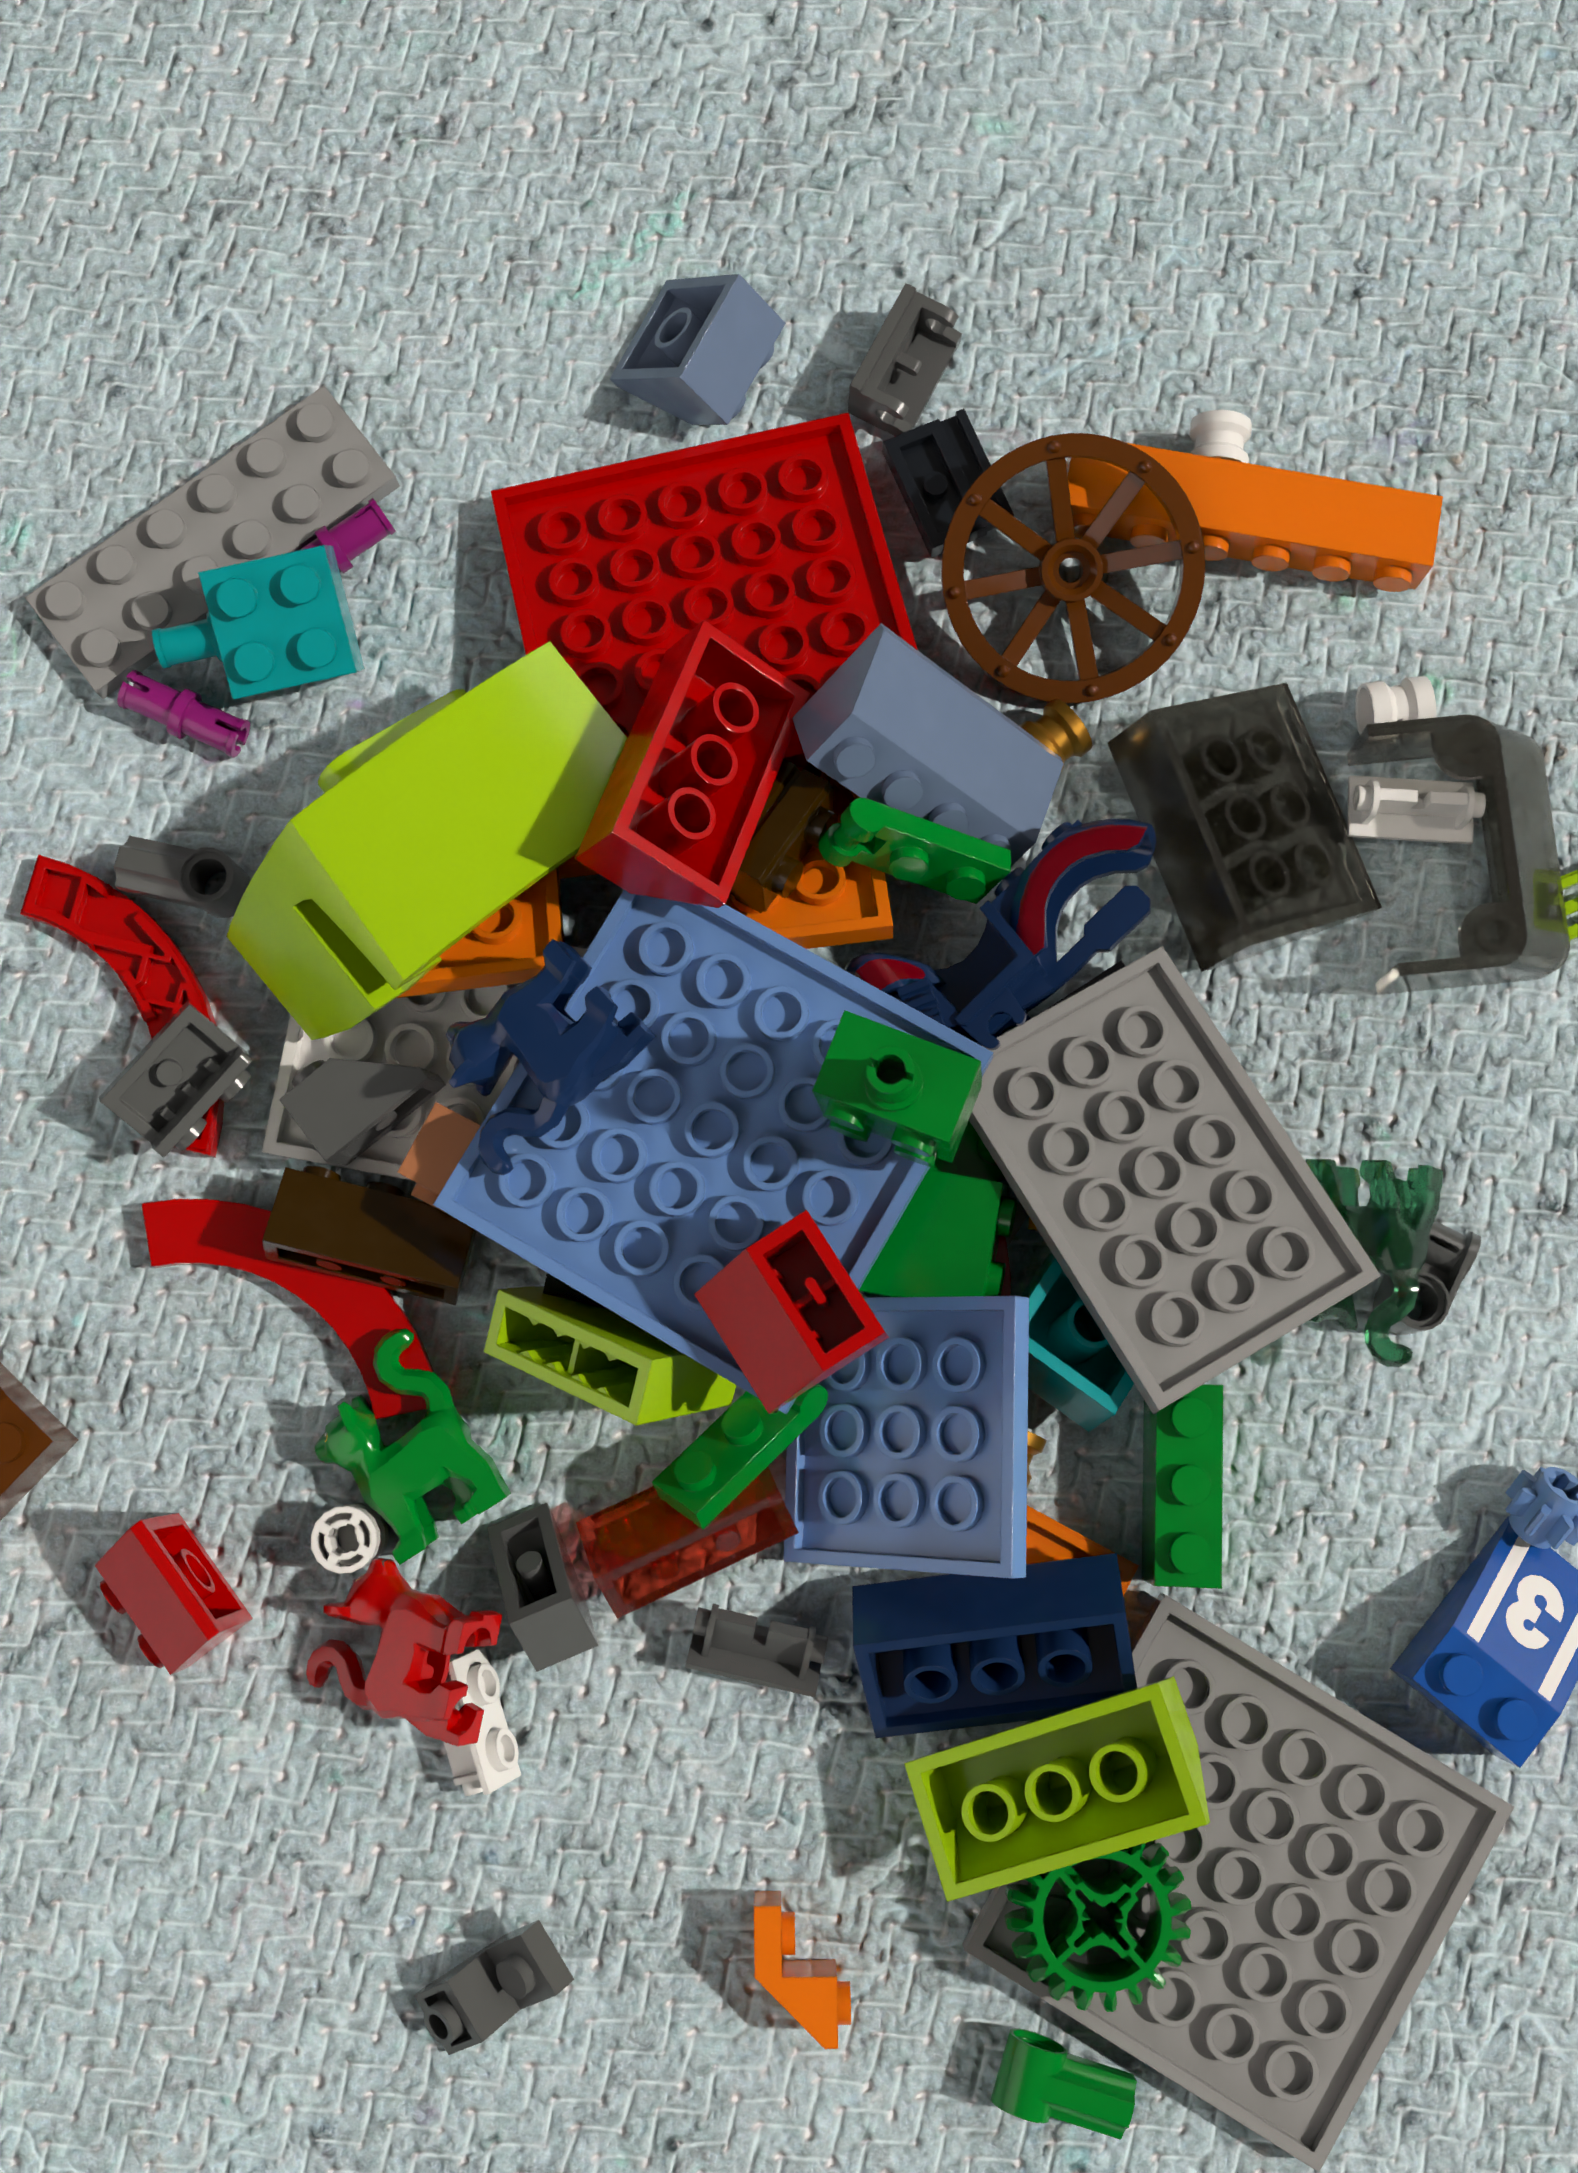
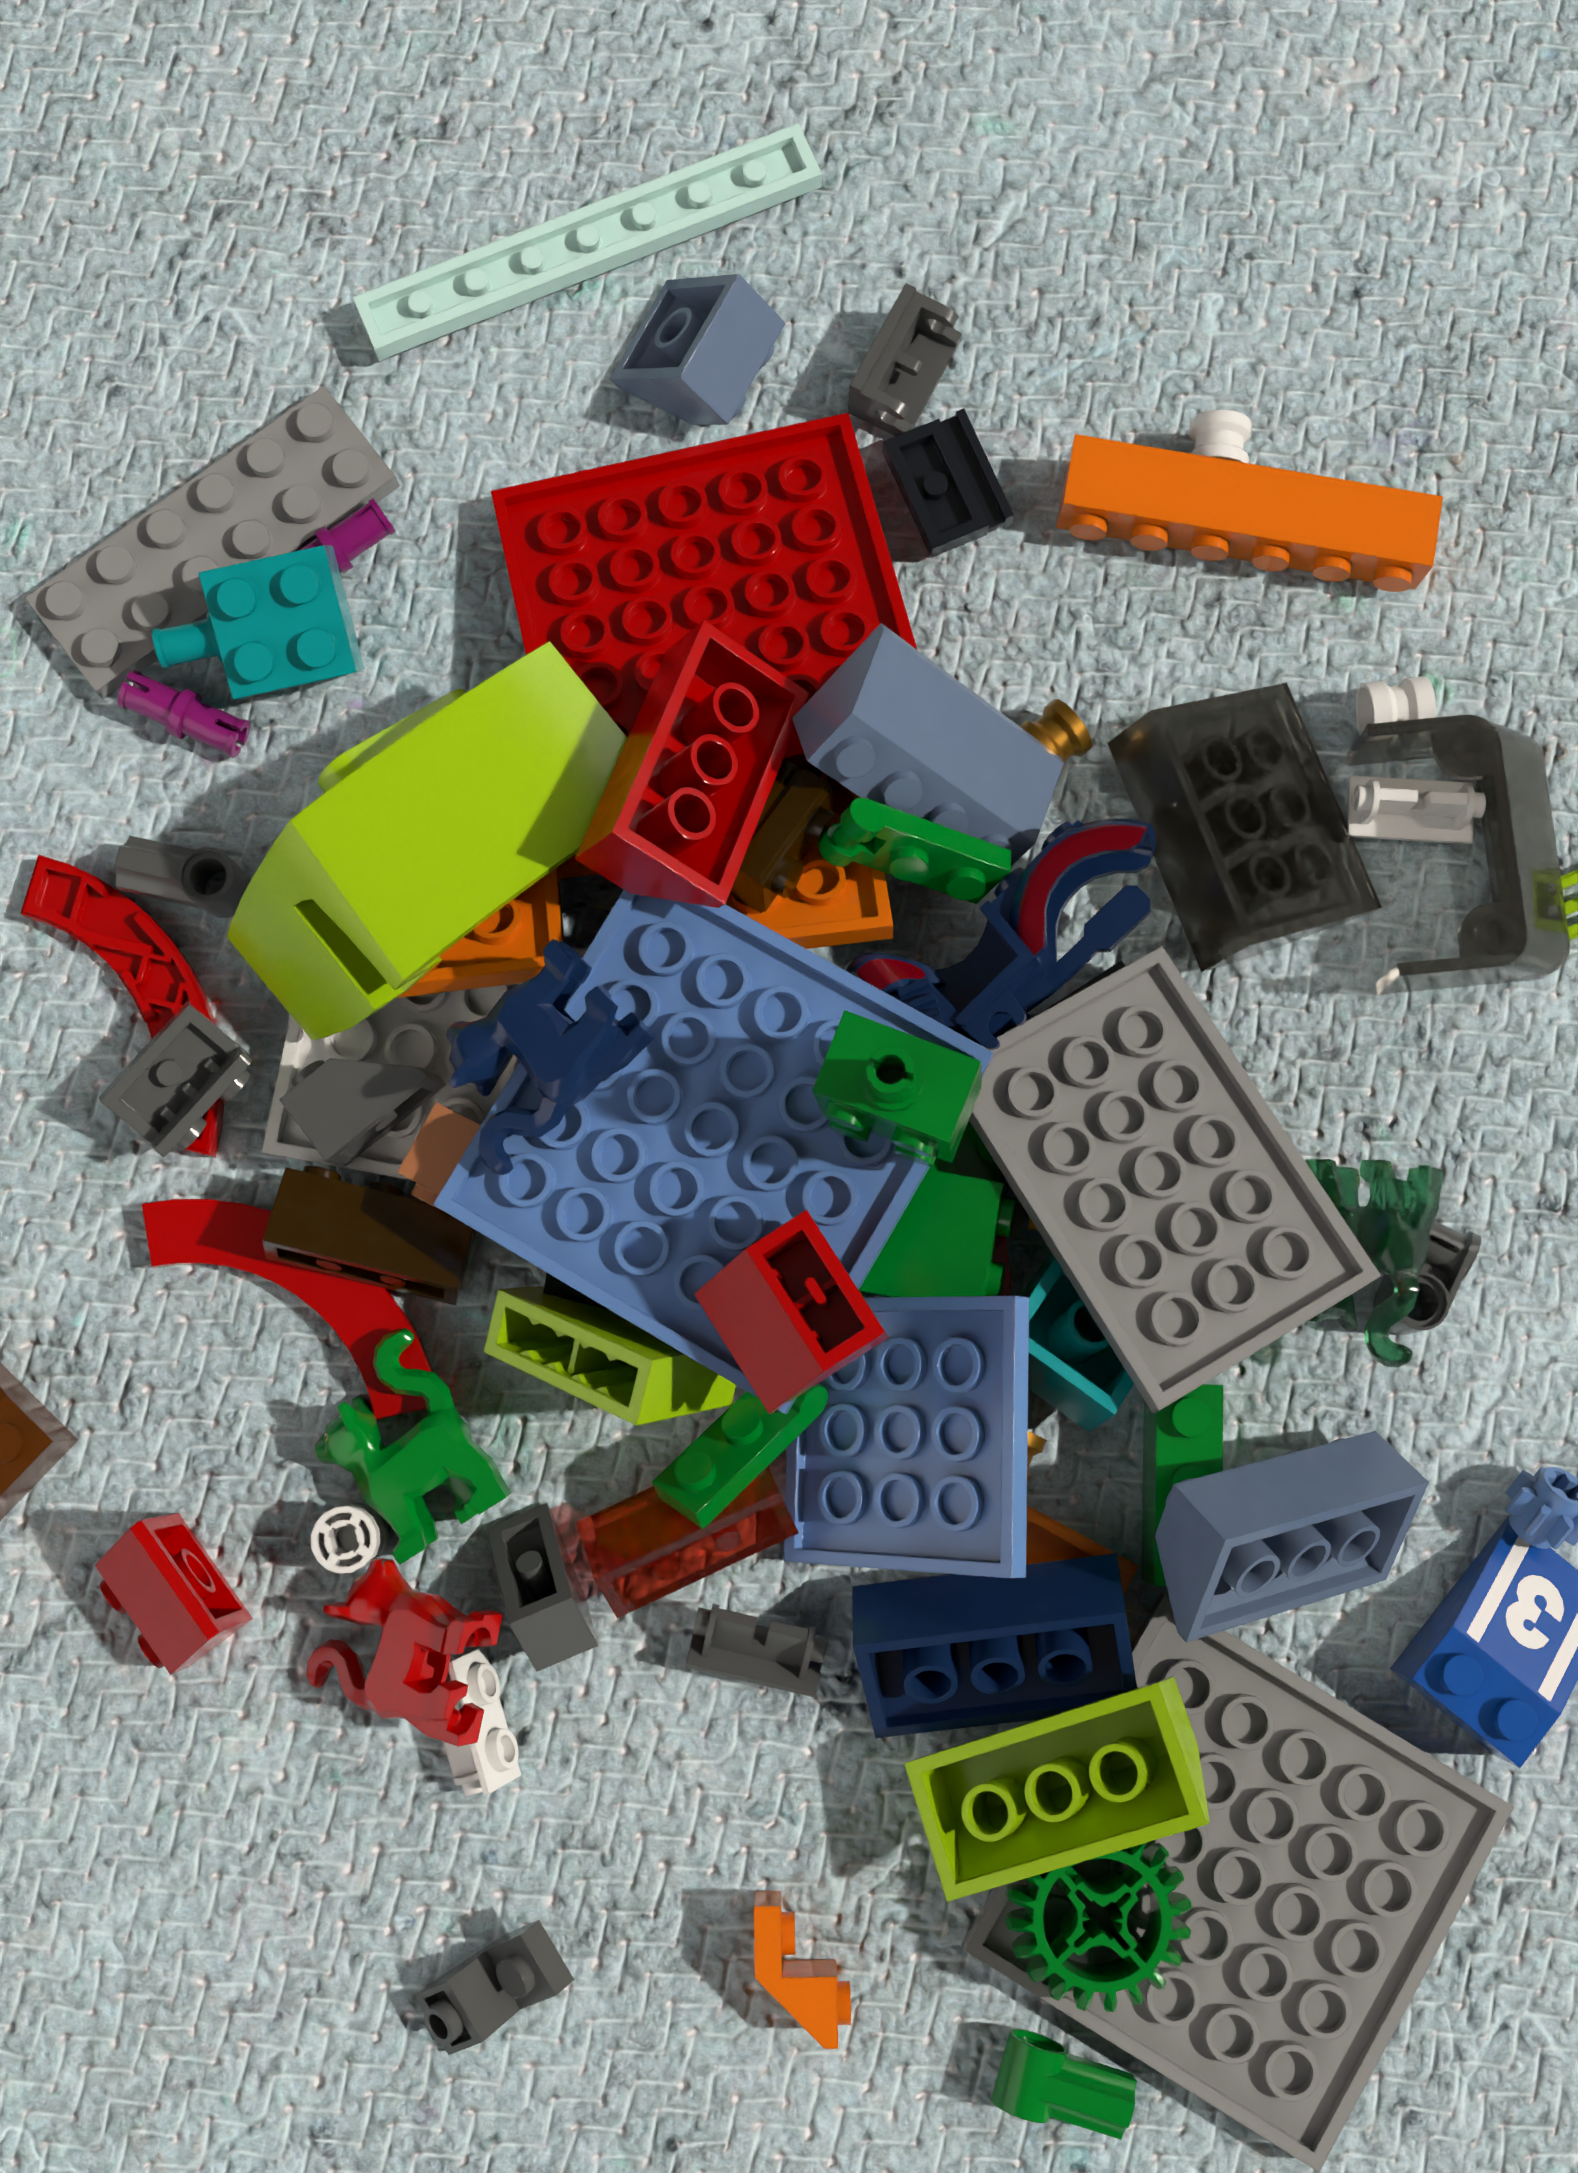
(588, 241): none -> light aqua plate
(1166, 636): reddish brown wheel -> none
(1284, 1532): none -> sand blue slope

